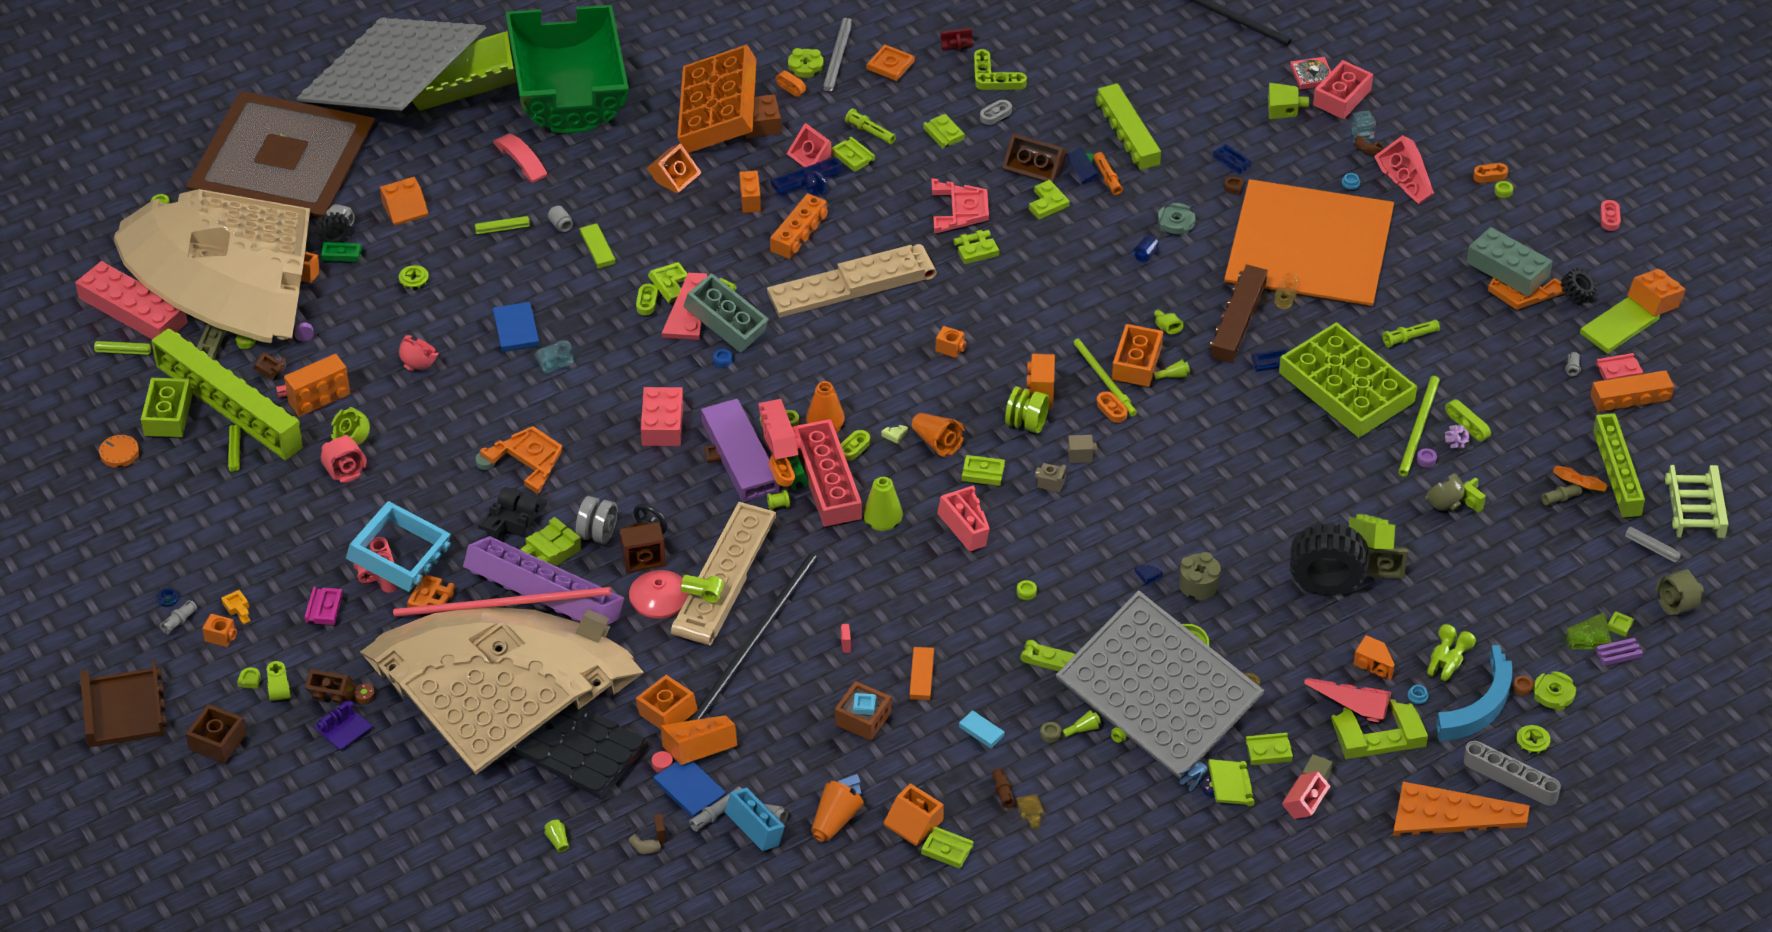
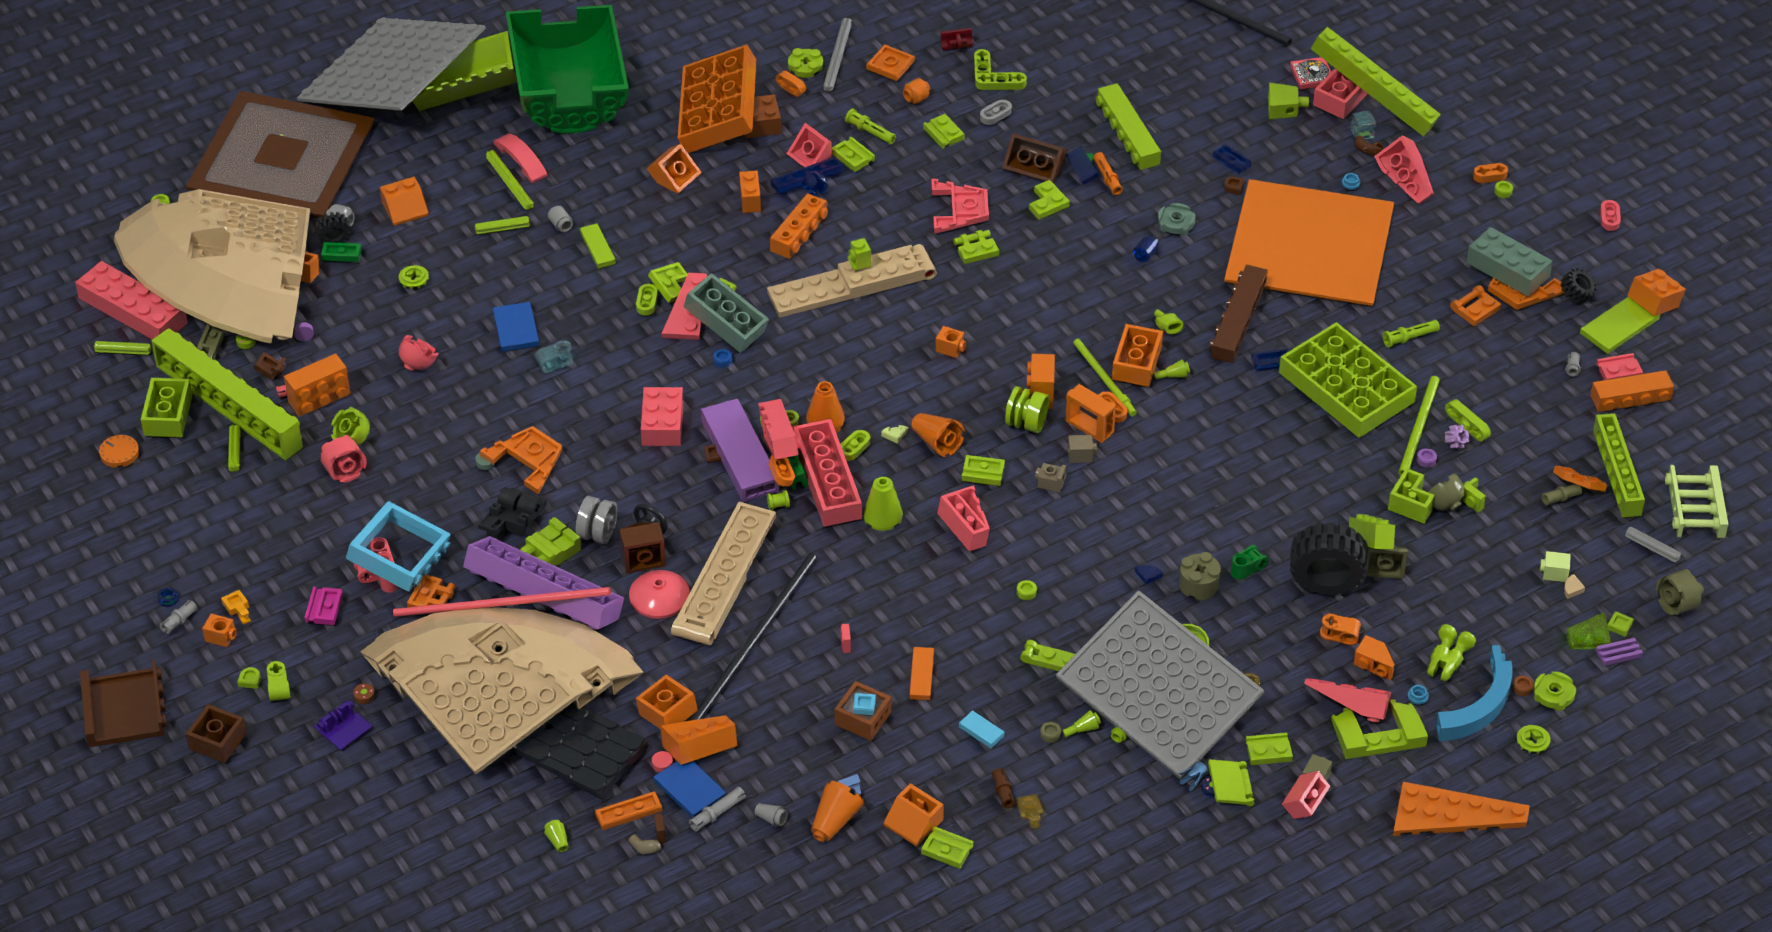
(330, 686): reddish brown brick -> none
(510, 180): none -> lime axle
(593, 626): dark tan brick -> none
(628, 810): none -> orange tile
(707, 588): lime piece -> none
(754, 819): dark azure brick -> none
(859, 255): none -> lime brick
(916, 91): none -> orange head
(1104, 410): none -> orange window
(1247, 563): none -> green piece
(1287, 289): clear yellow plate -> none
(1342, 630): none -> orange piece
(1375, 81): none -> lime brick
(1409, 498): none -> lime brick
(1478, 310): none -> orange plate
(1512, 773): light grey beam -> none
(1555, 566): none -> yellowish green brick
(1573, 587): none -> tan tile

